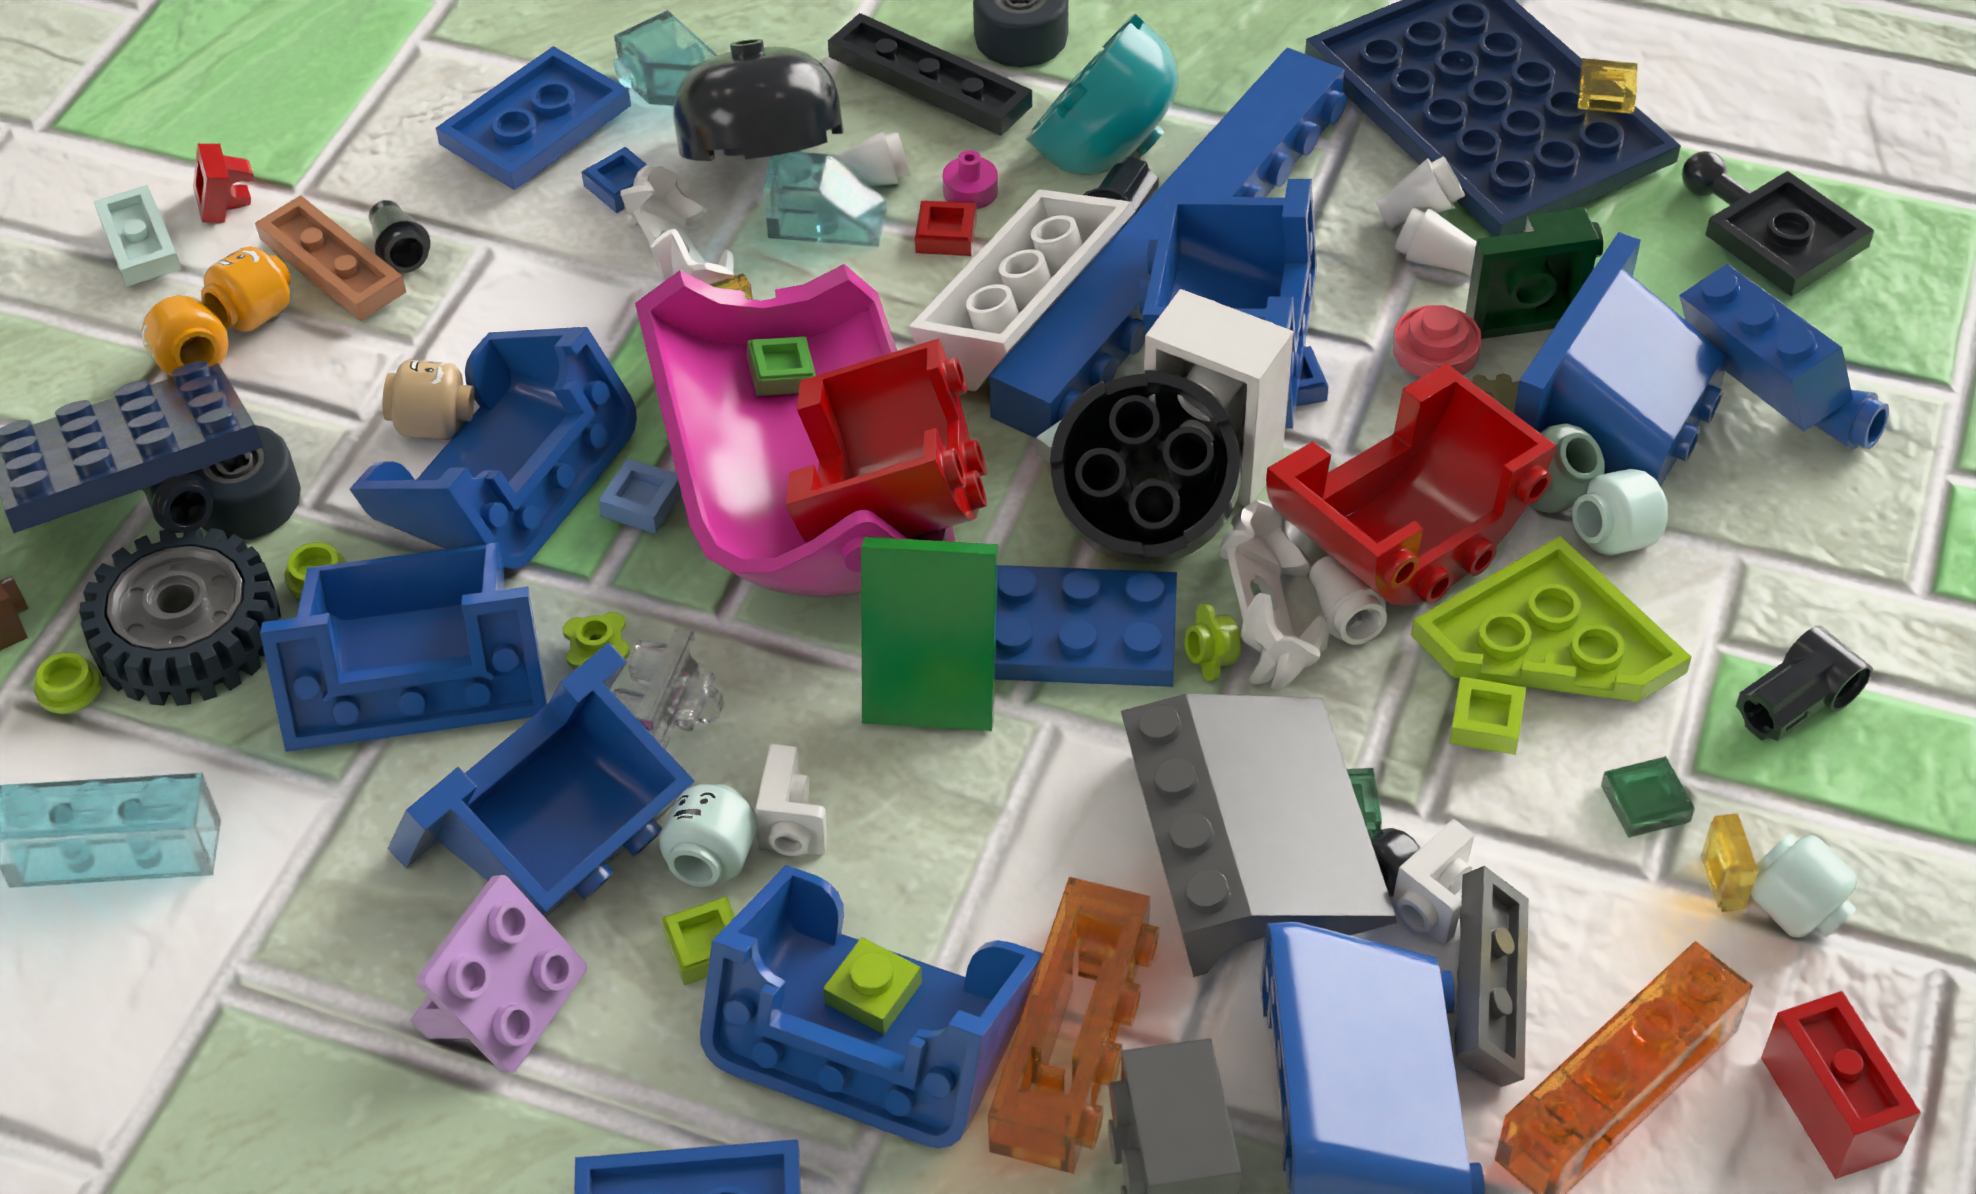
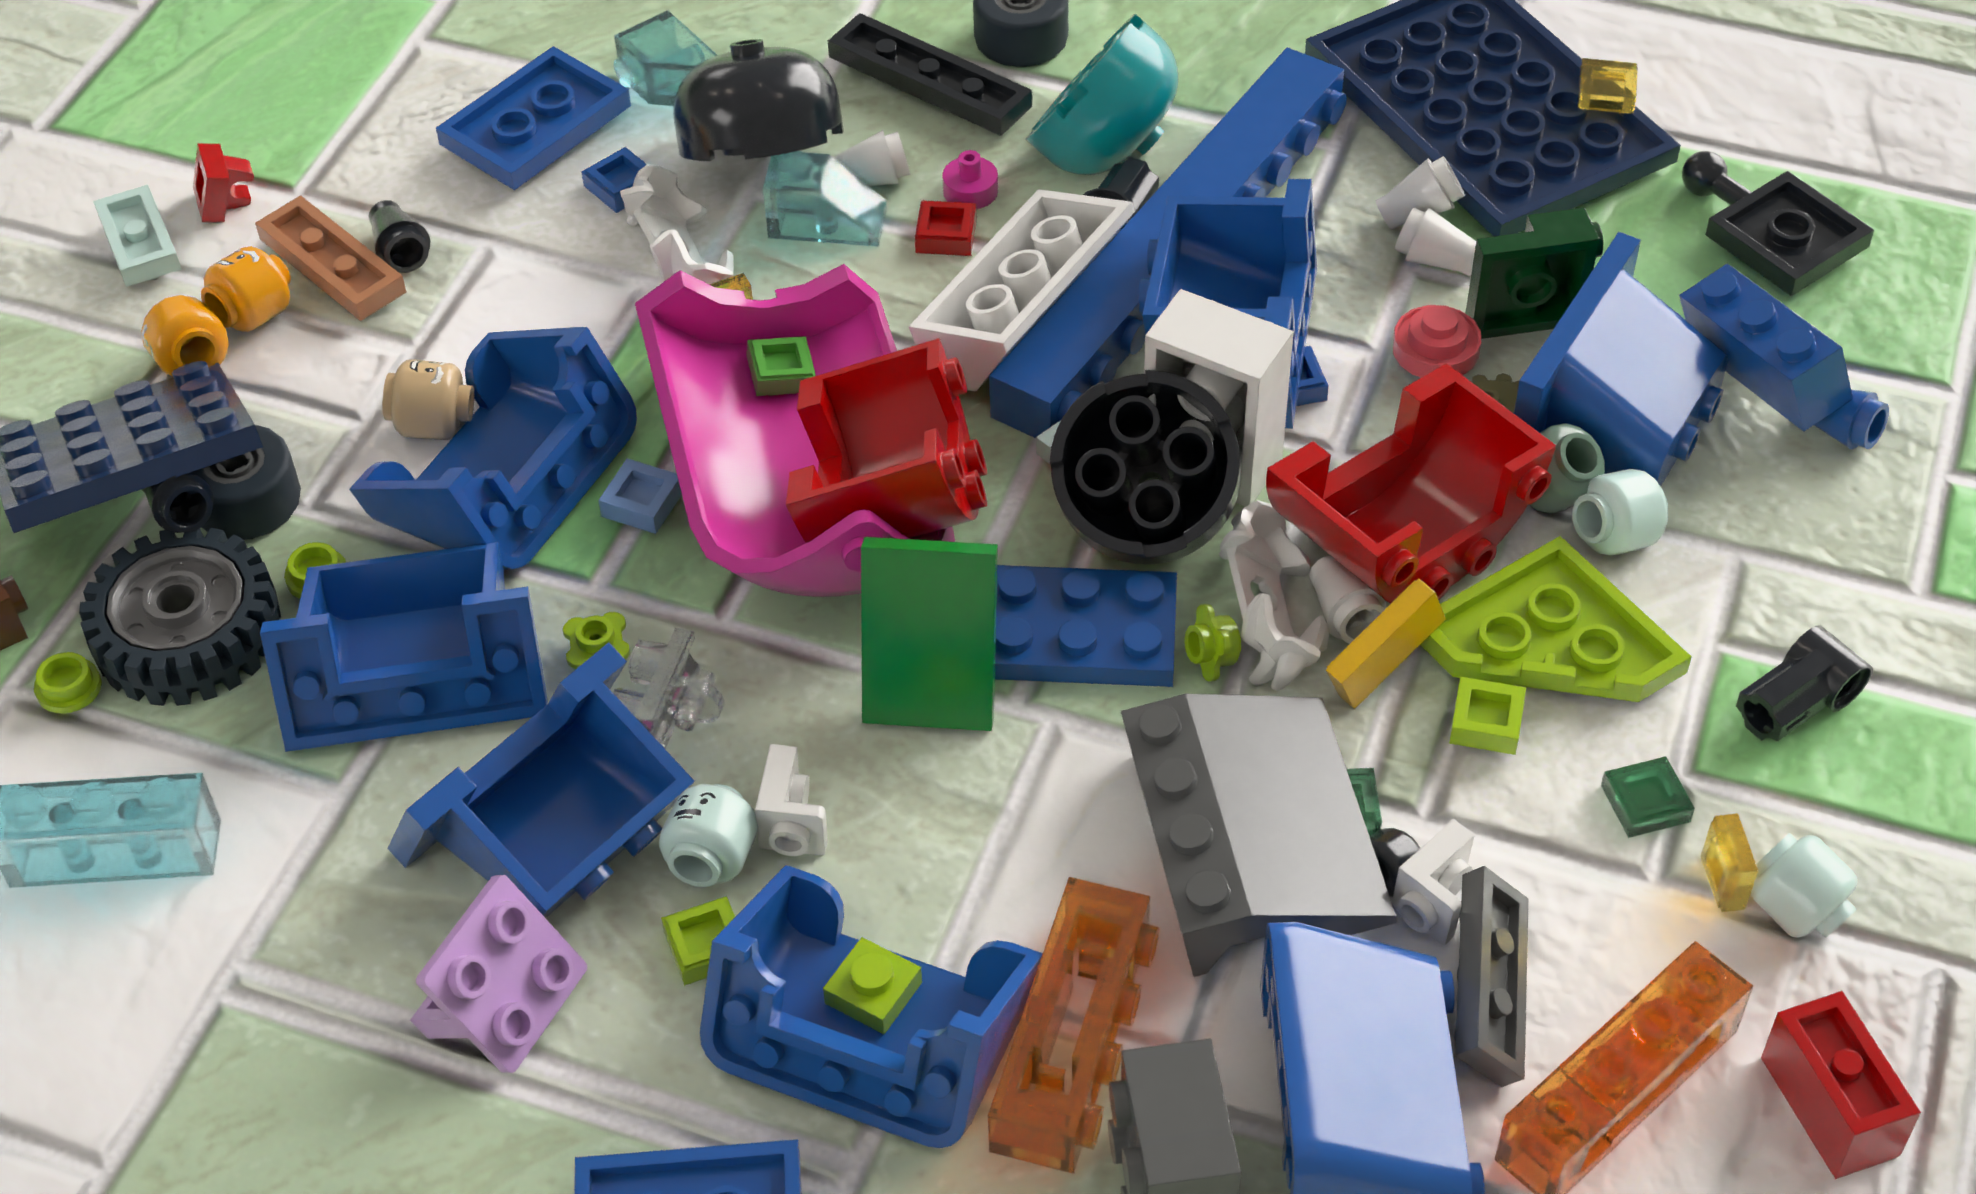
(1386, 643): none -> yellow tile

